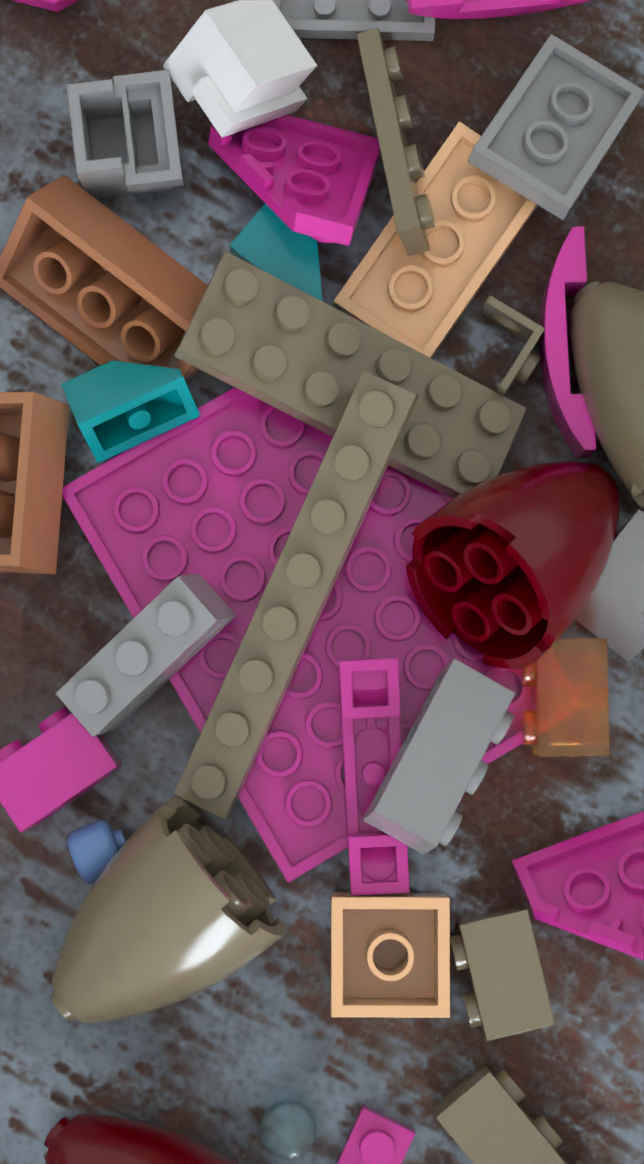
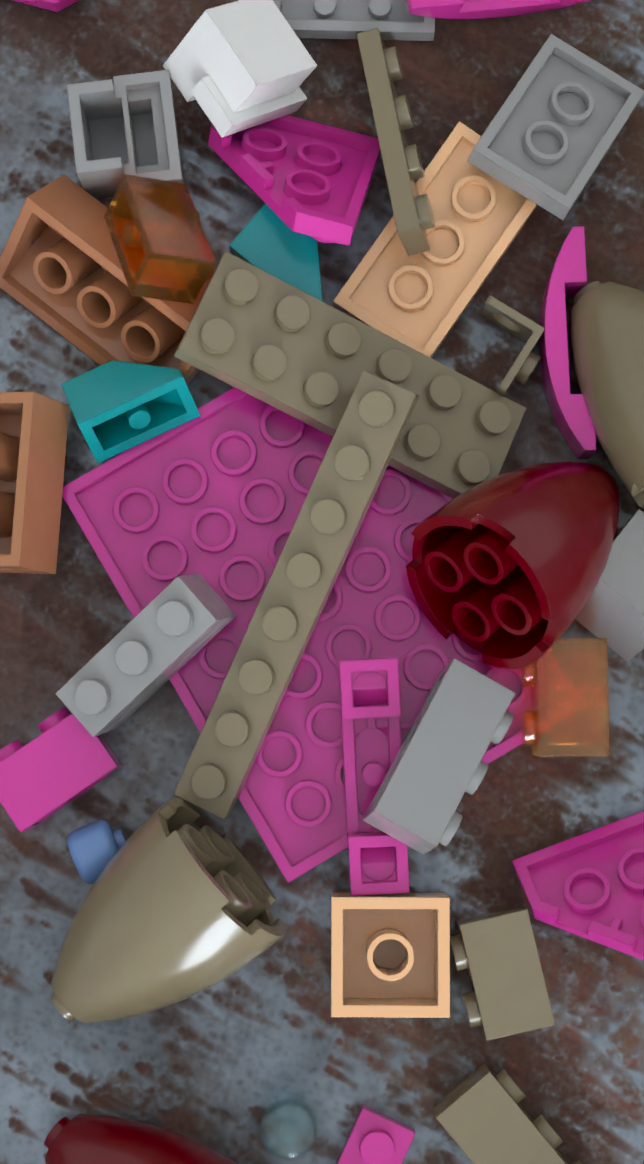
(159, 239): none -> clear orange brick

